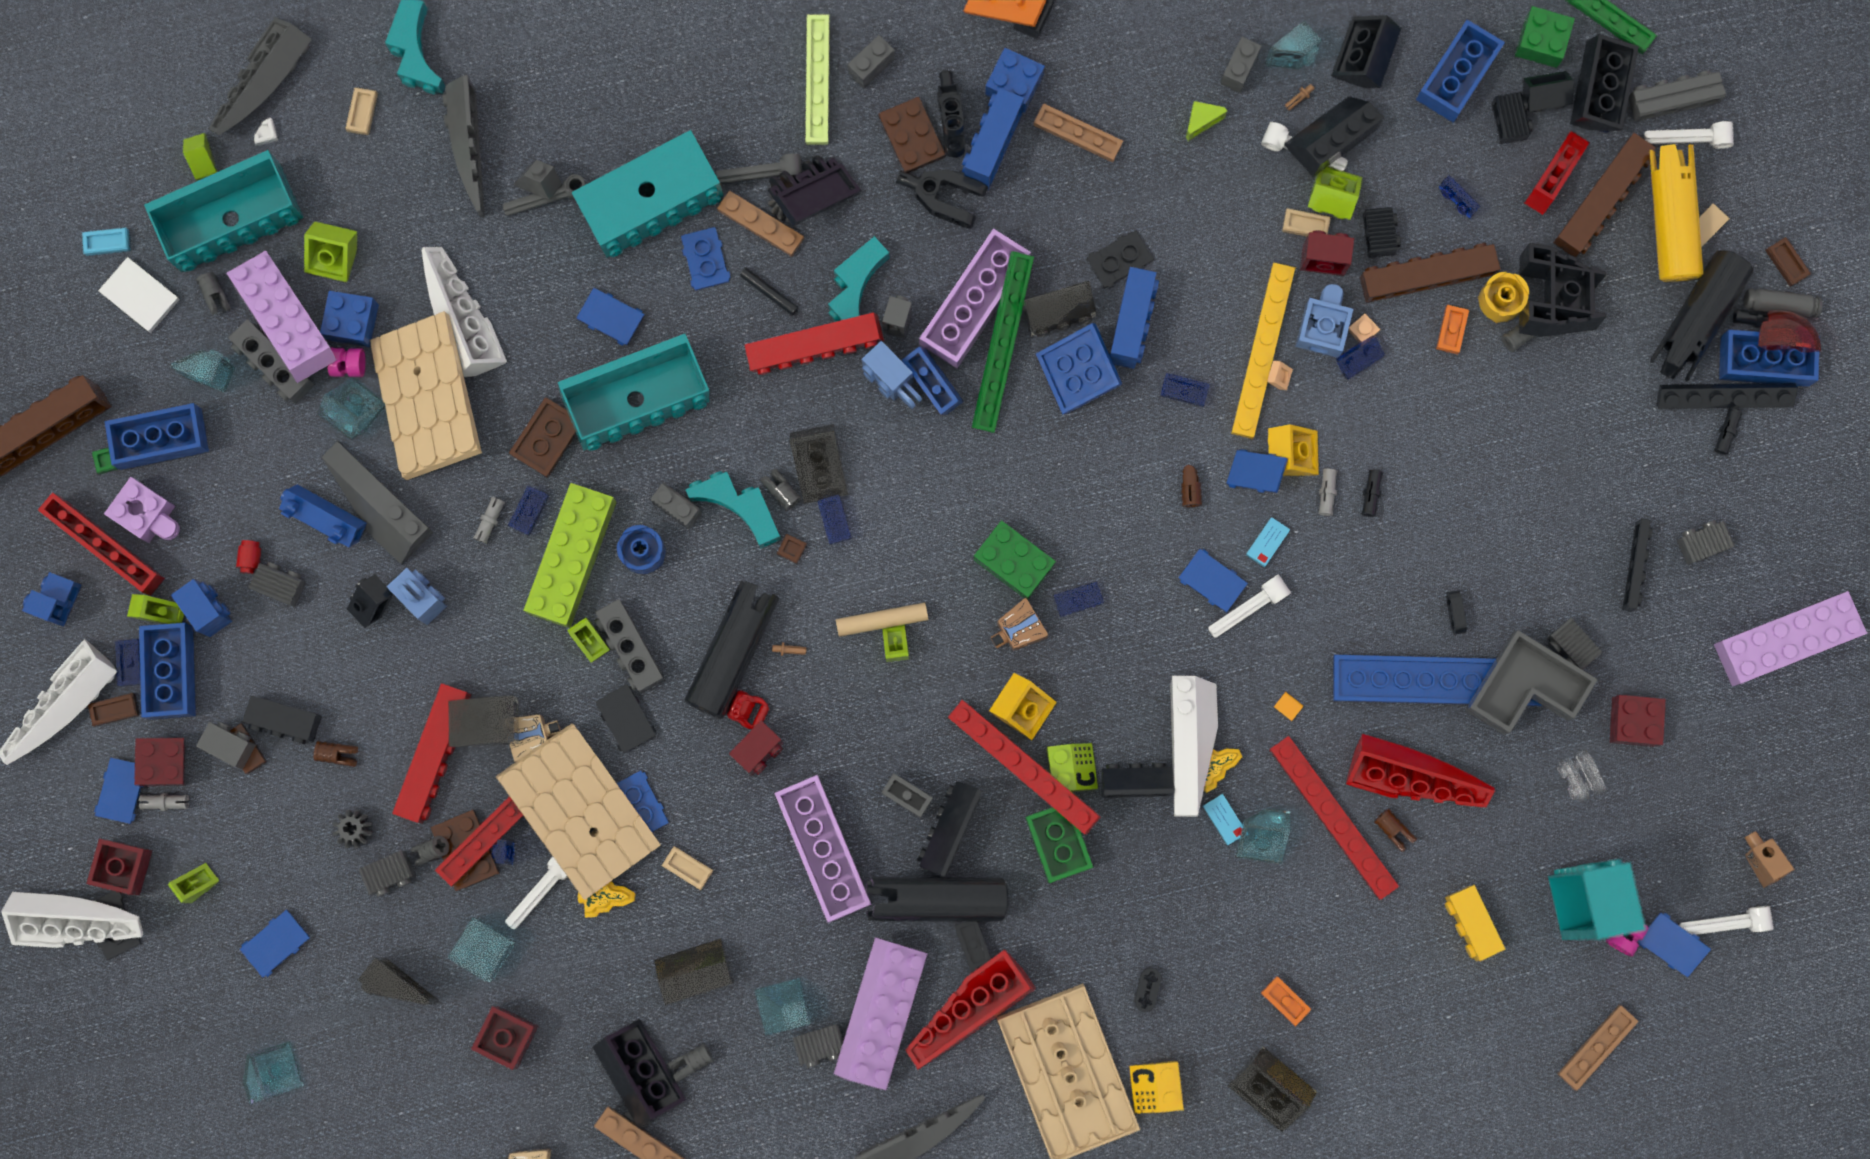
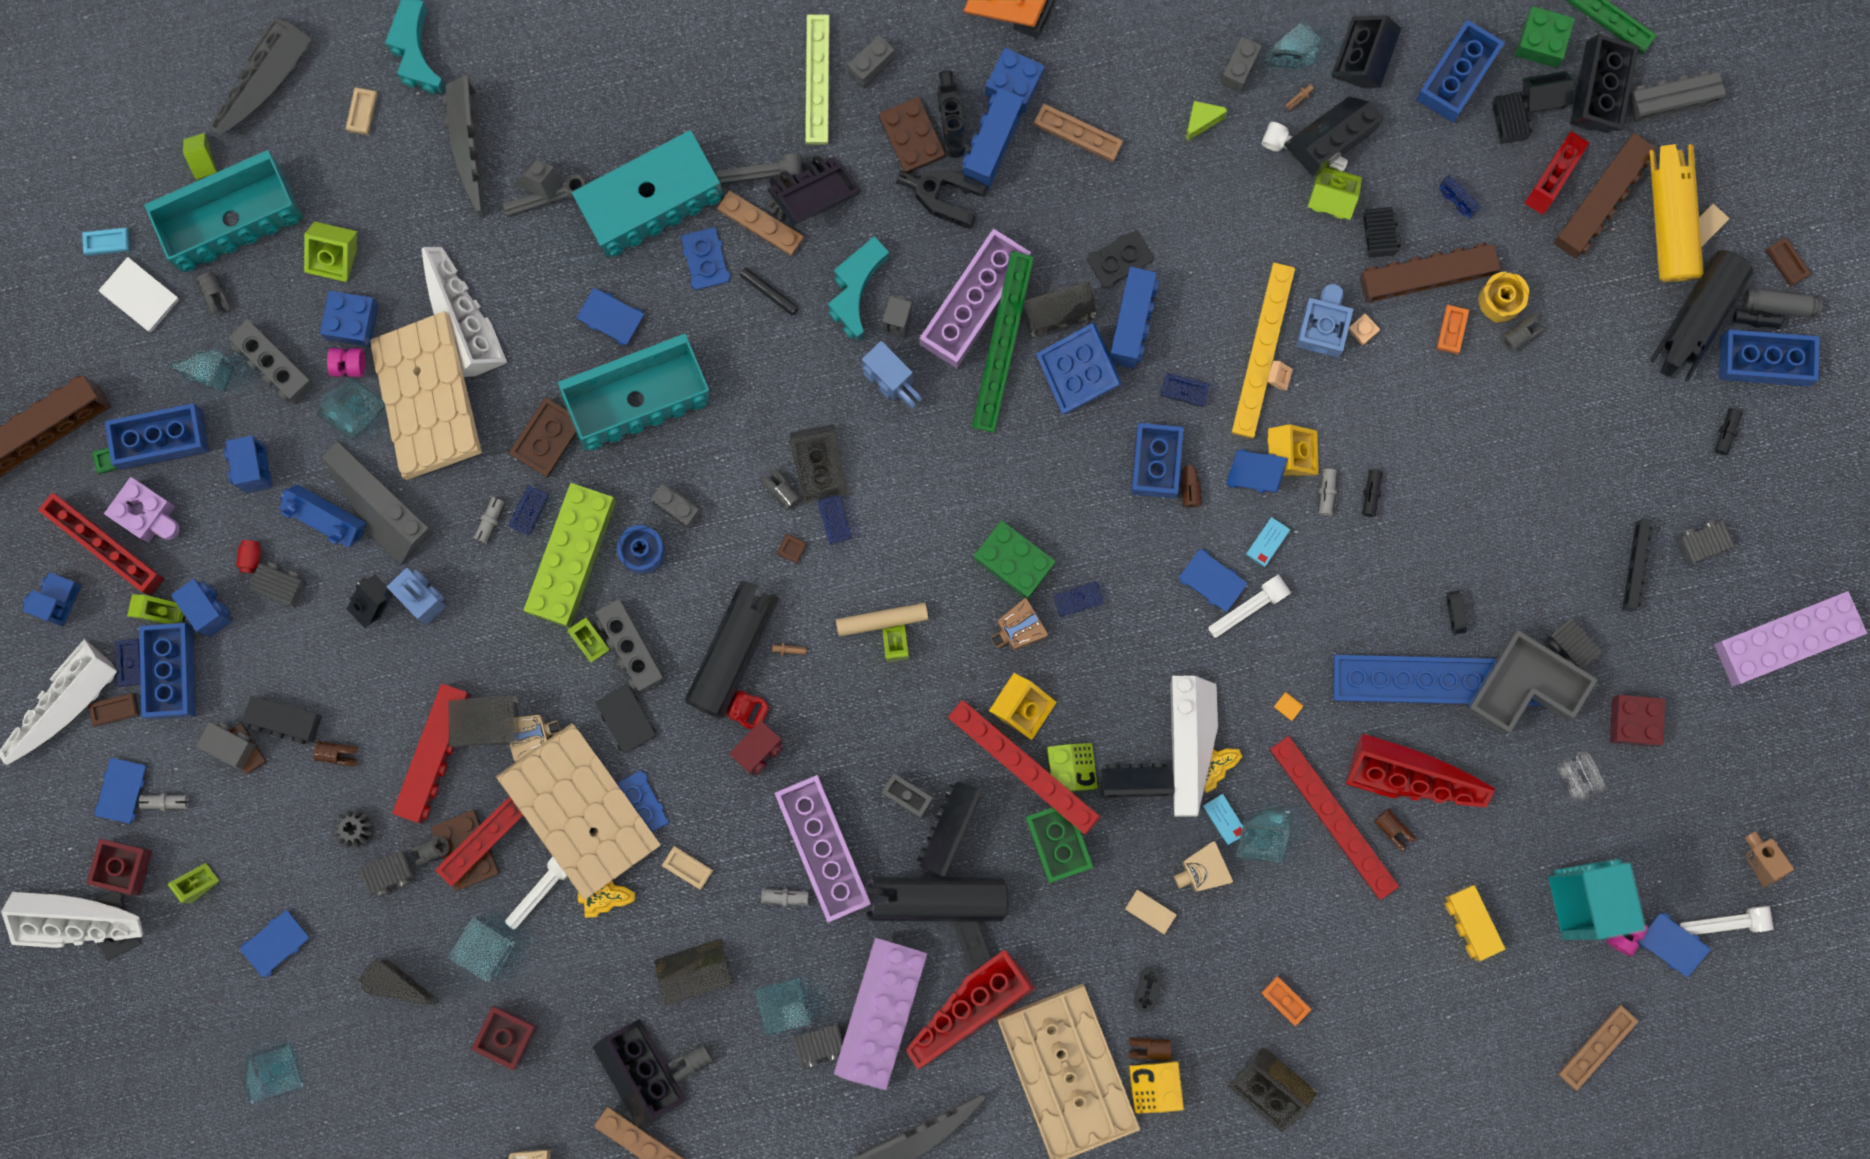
(159, 761): dark red brick -> none
(248, 464): none -> blue brick
(266, 133): white tile -> none
(281, 316): lavender brick -> none
(503, 852): clear blue plate -> none
(748, 506): teal arch -> none
(785, 897): none -> light grey pin
(814, 343): red brick -> none
(932, 380): blue brick -> none
(1150, 912): none -> tan tile
(1155, 1050): none -> reddish brown hinge
(1157, 460): none -> blue brick
(1204, 869): none -> tan torso
(1303, 222): tan tile -> none
(1327, 253): dark red brick -> none
(1360, 357): clear blue plate -> none
(1567, 293): black wedge -> none
(1719, 135): white axle -> none
(1726, 395): black plate -> none
(1788, 331): clear red brick -> none

